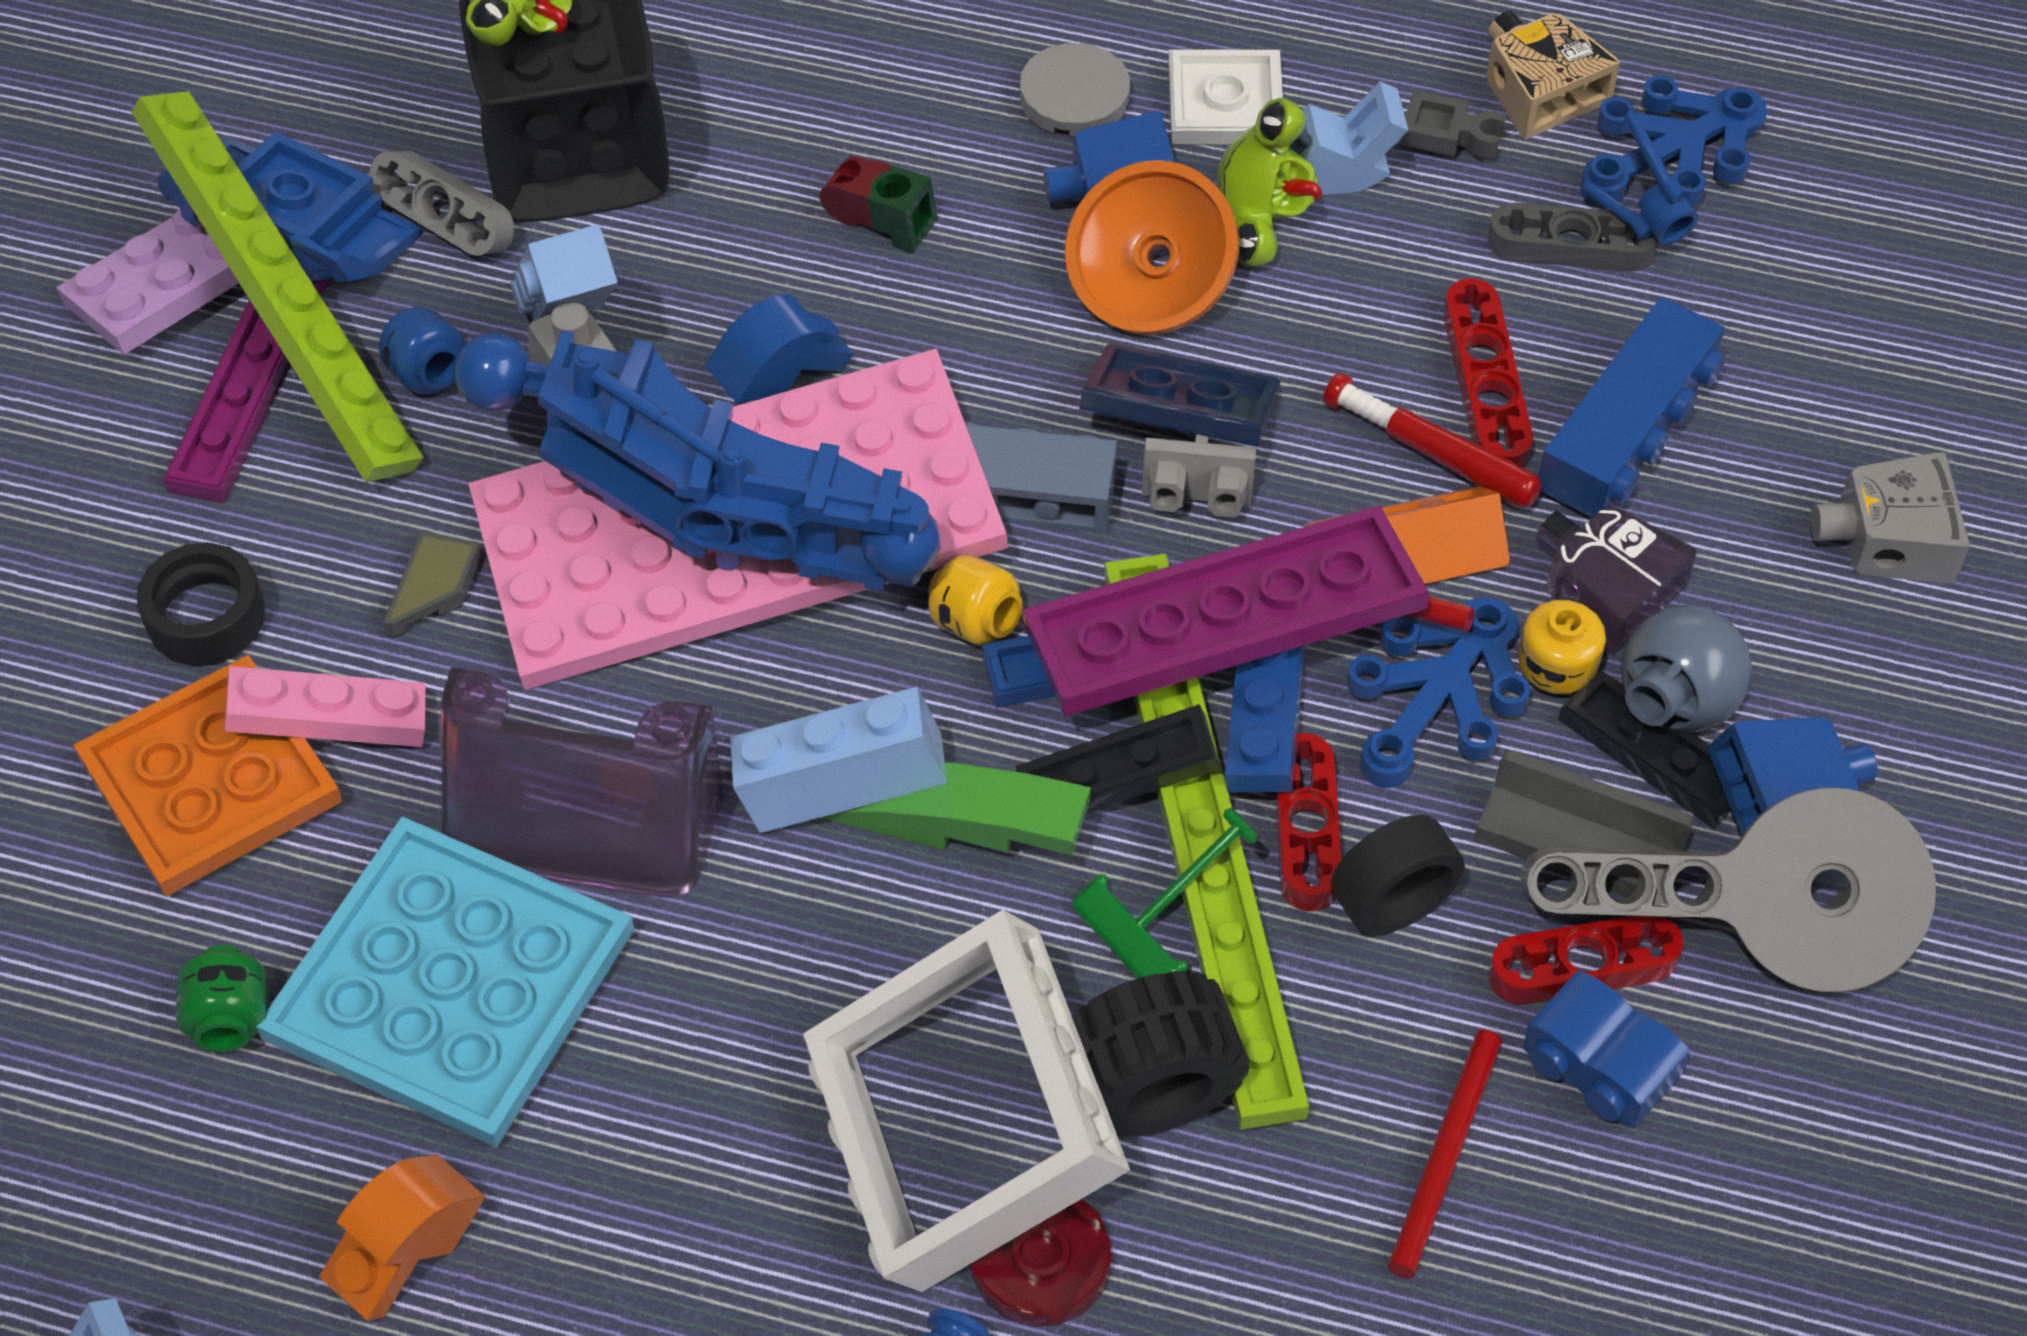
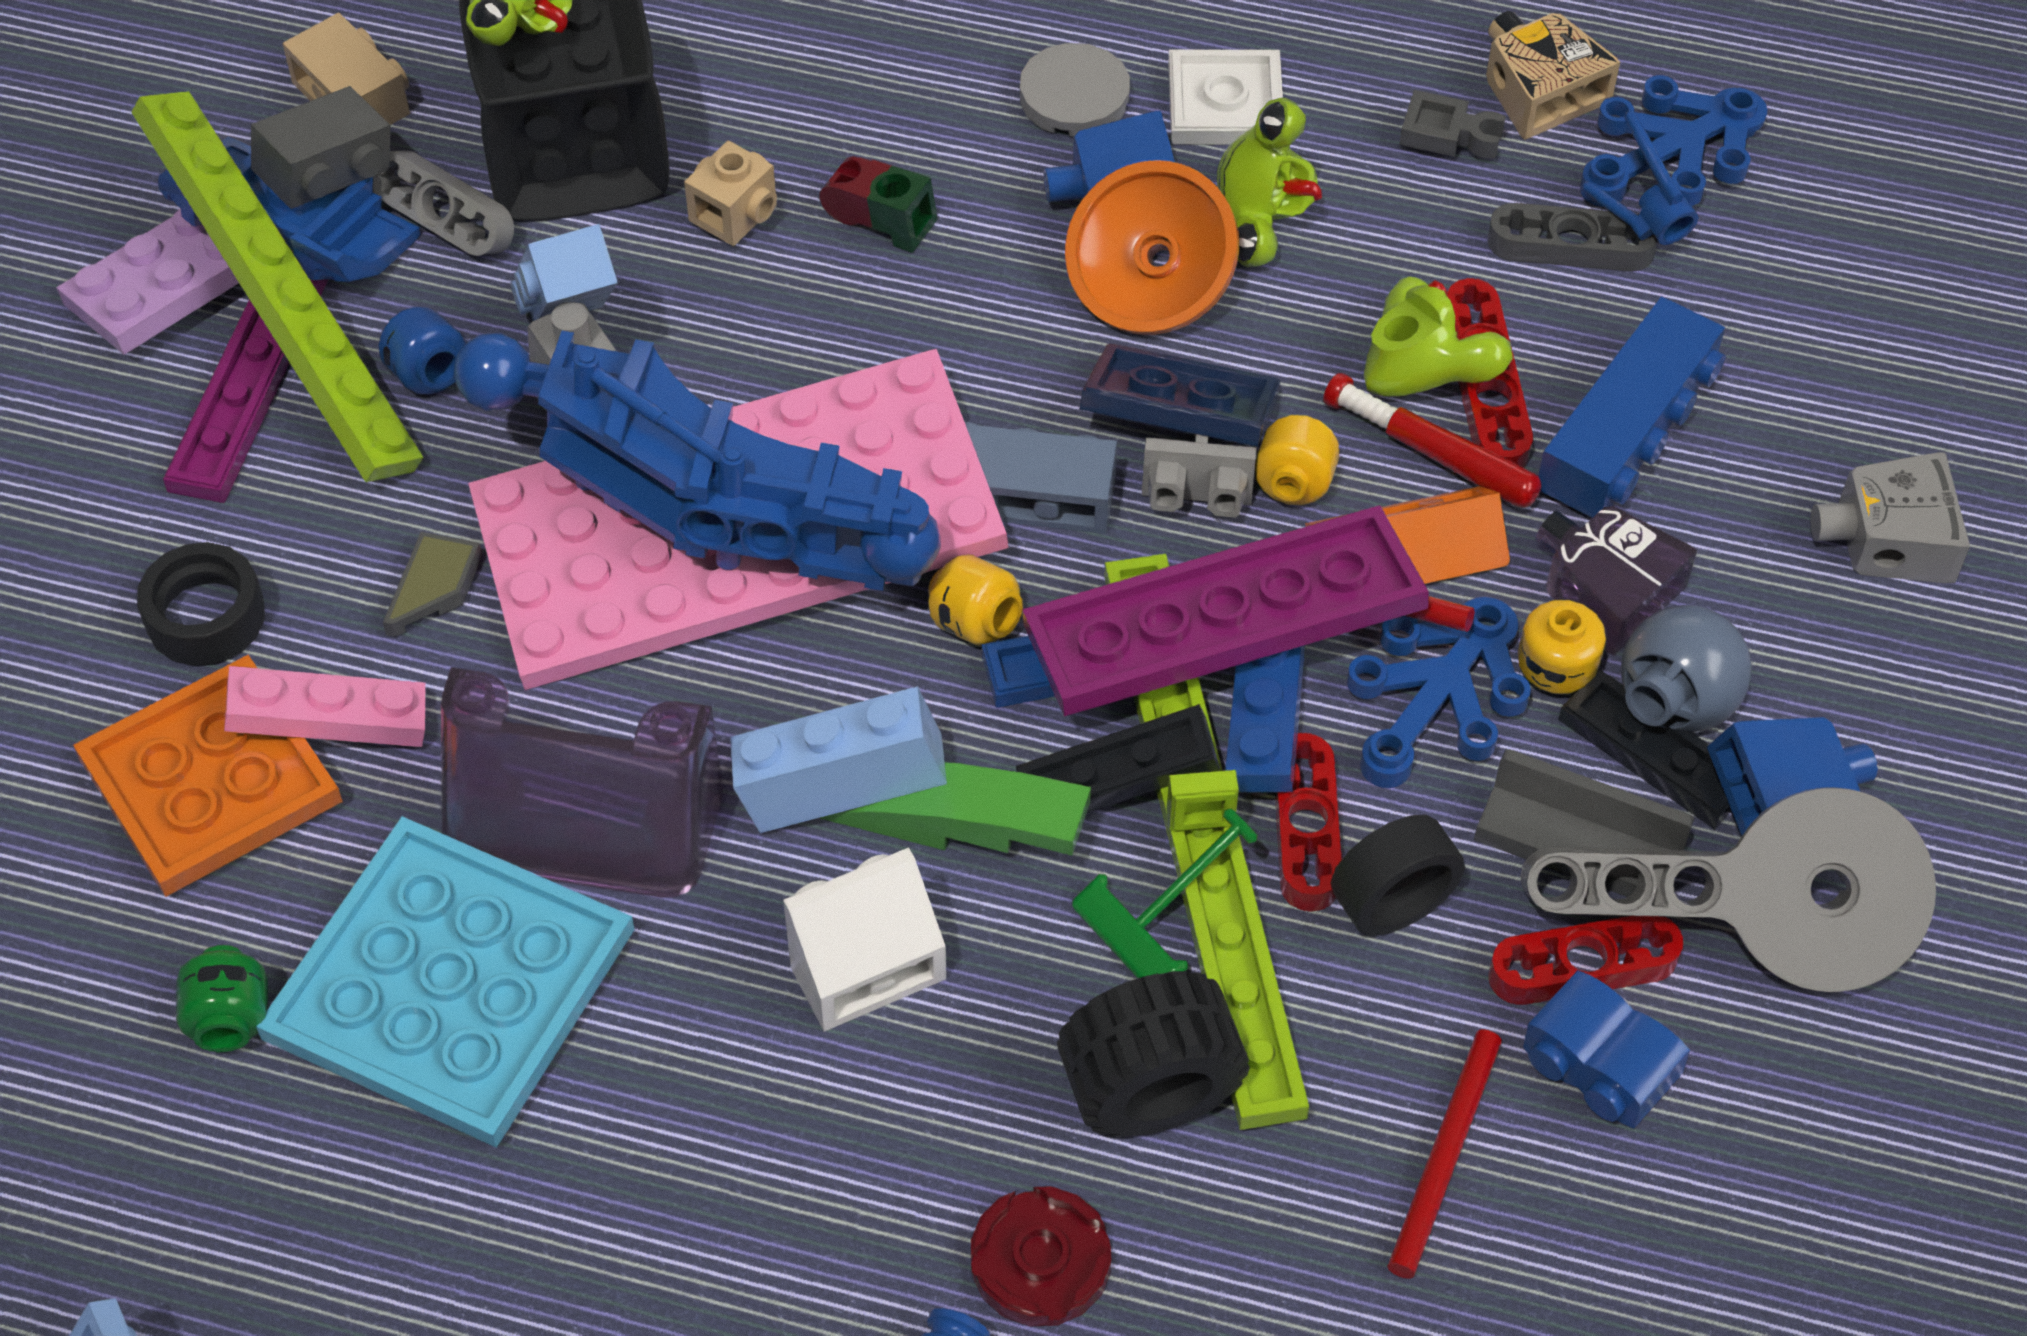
(320, 147): none -> dark grey brick
(341, 56): none -> tan brick
(391, 1224): orange brick -> none
(731, 192): none -> tan brick
(771, 347): blue brick -> none
(864, 939): none -> white slope
(1088, 1138): white window -> none
(1200, 799): none -> lime tile
(1298, 455): none -> yellow head
(1352, 148): light blue brick -> none
(1418, 345): none -> lime head

